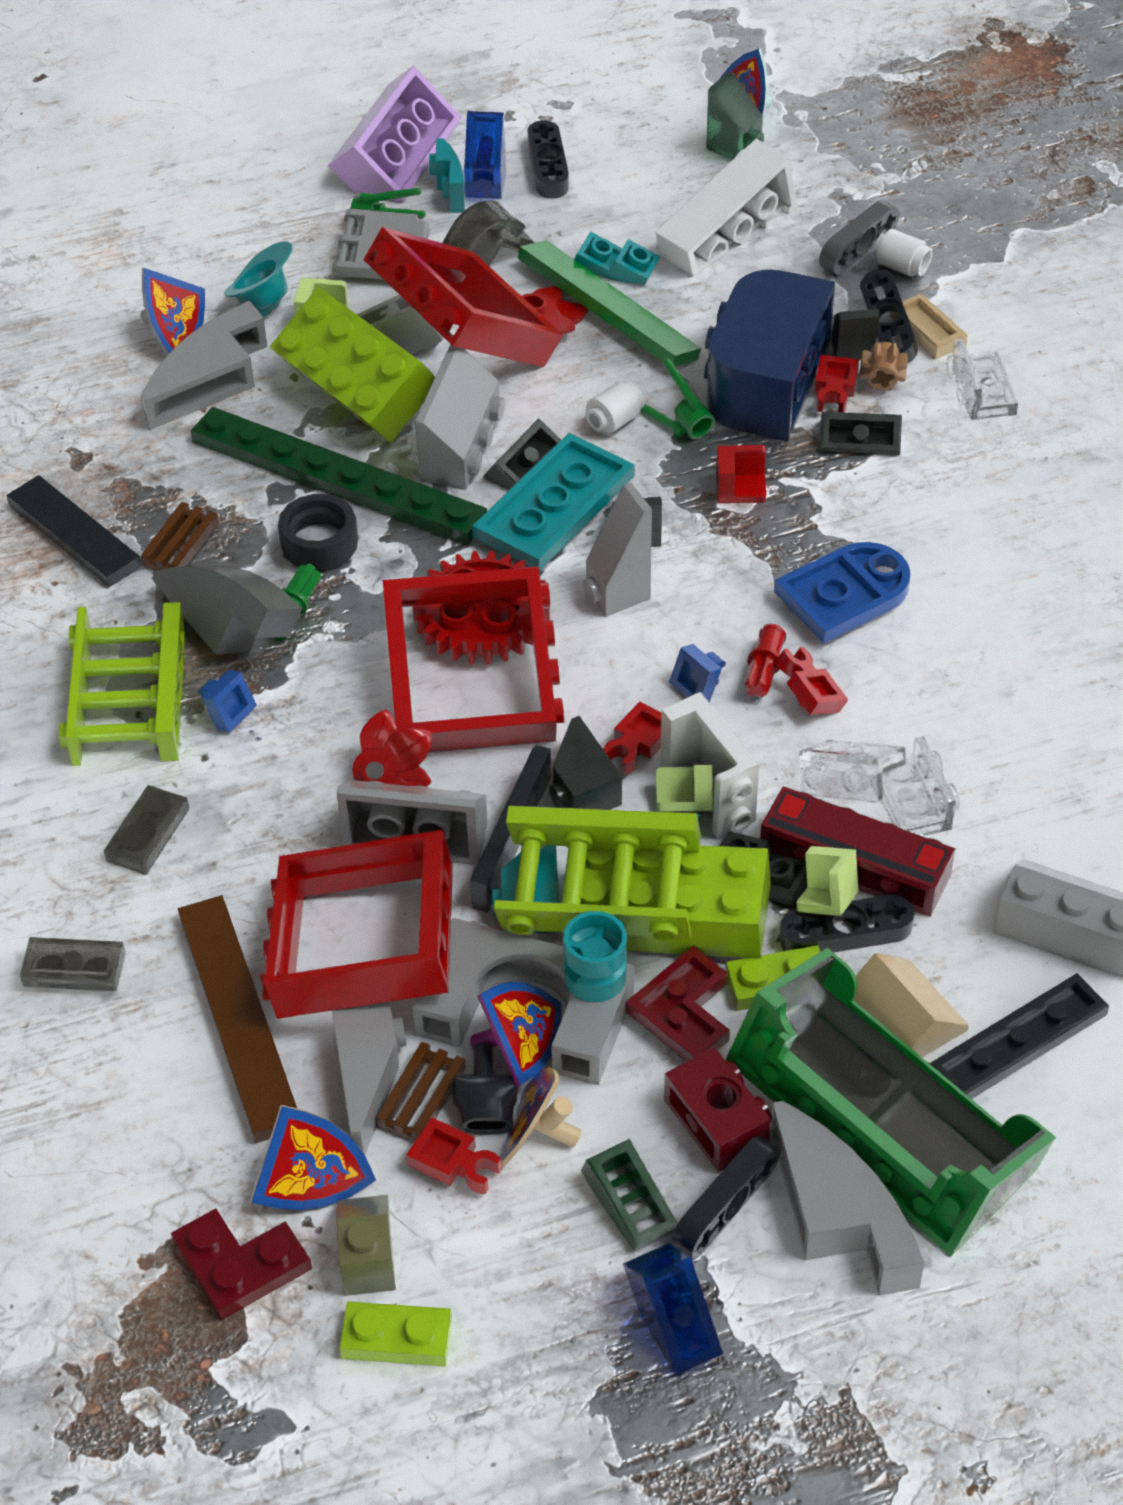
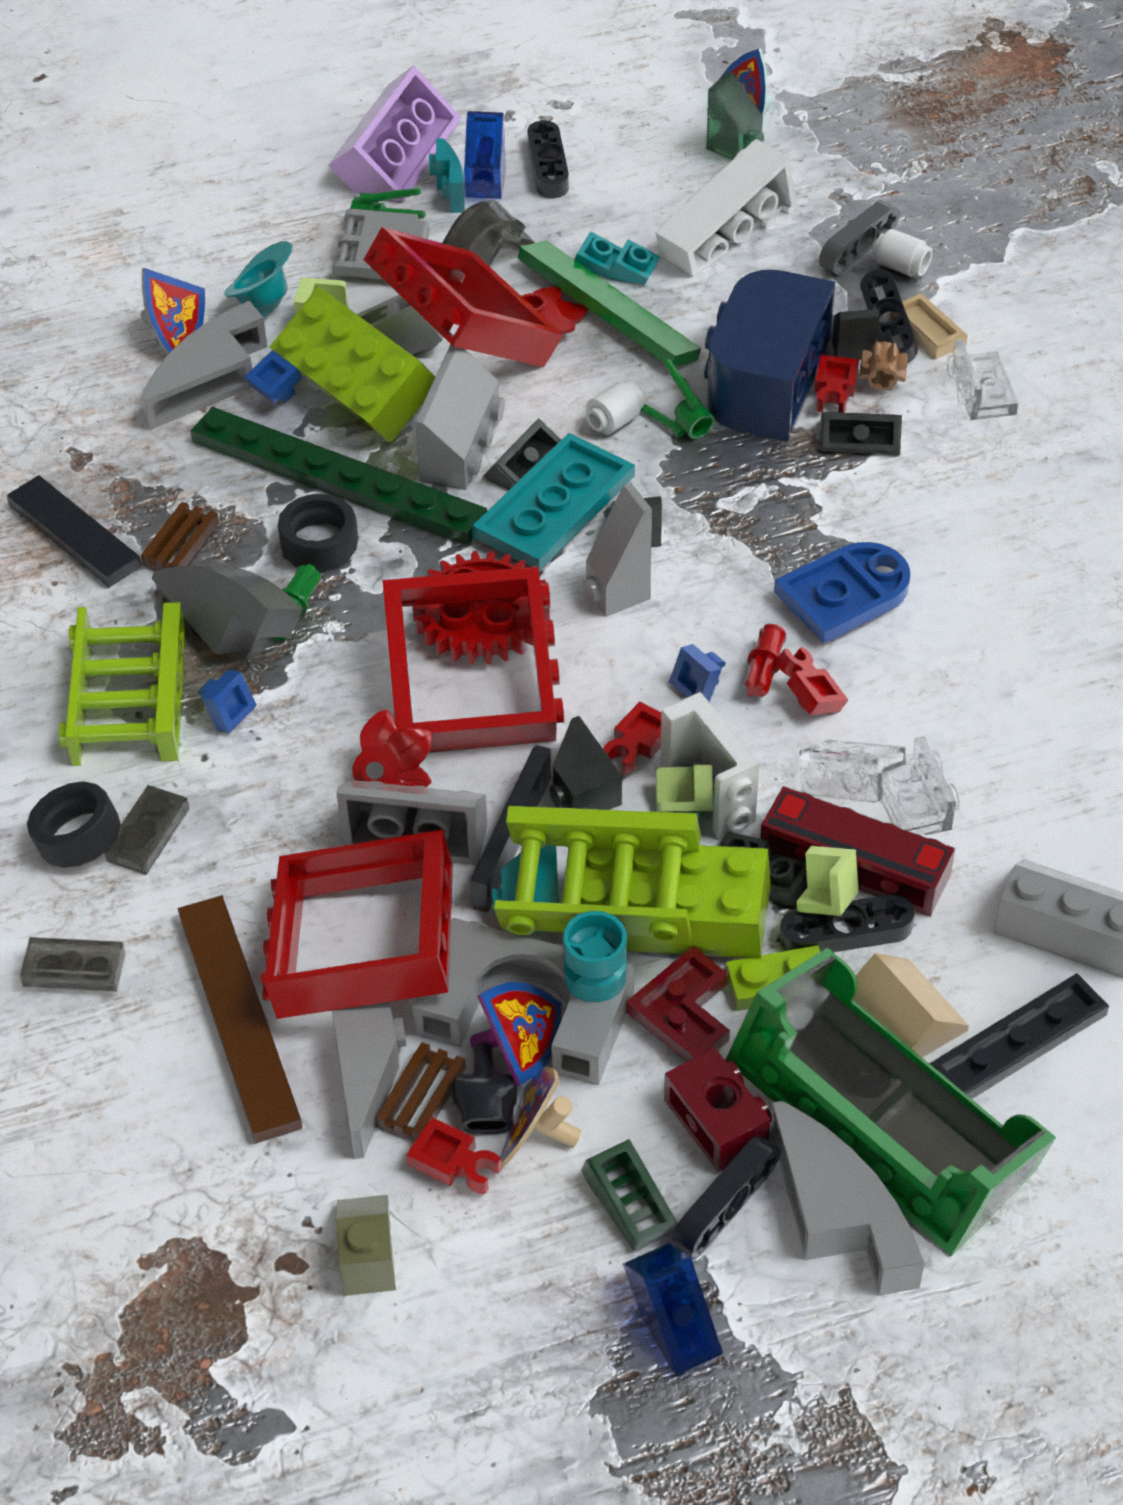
(81, 844): none -> black tyre
(238, 1274): dark red plate -> none
(274, 378): none -> blue tile
(309, 1164): shield -> none
(396, 1333): lime plate -> none
(741, 474): red panel -> none

